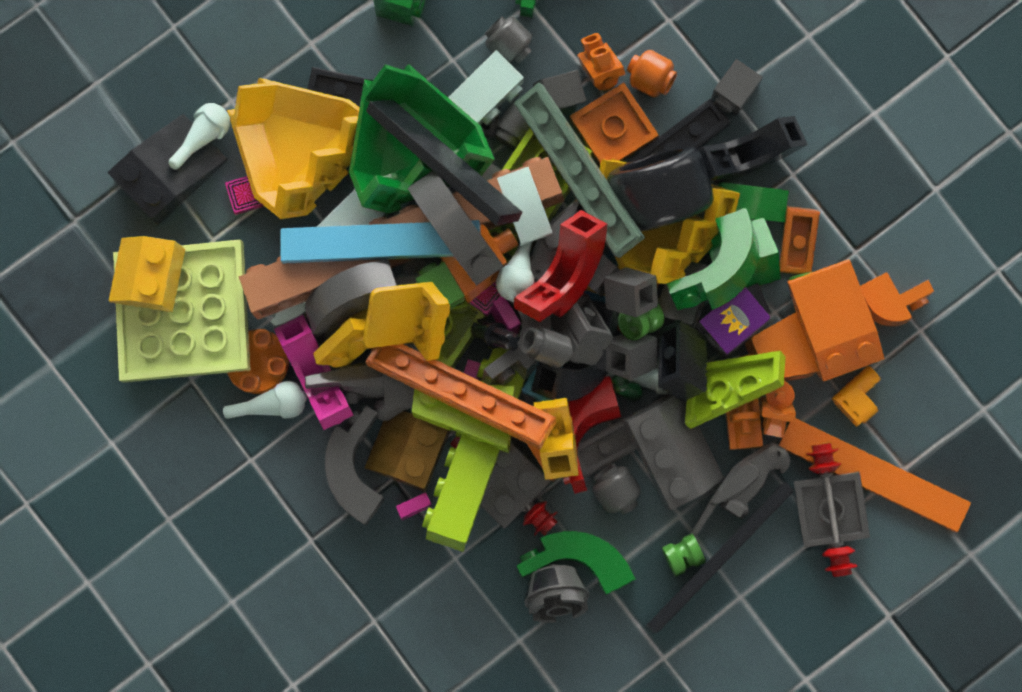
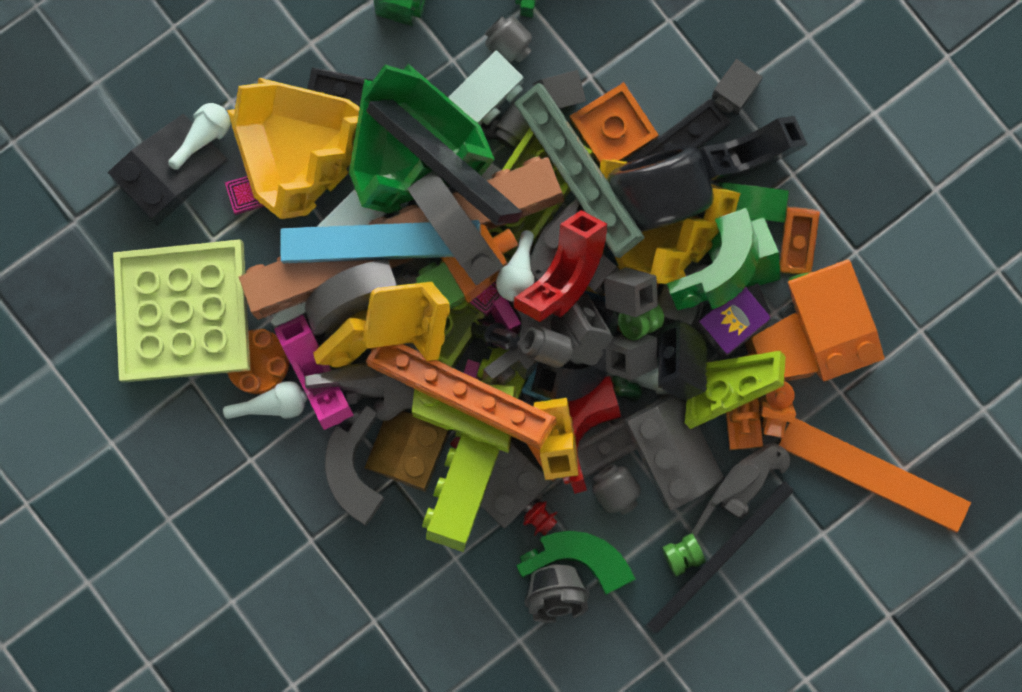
(147, 273): yellow slope -> none
(413, 506): dark pink tile -> none
(522, 192): light aqua slope -> none
(600, 62): orange hips -> none
(651, 73): orange head -> none
(831, 509): dark grey plate -> none
(853, 398): light orange piece -> none
(889, 306): orange brick -> none

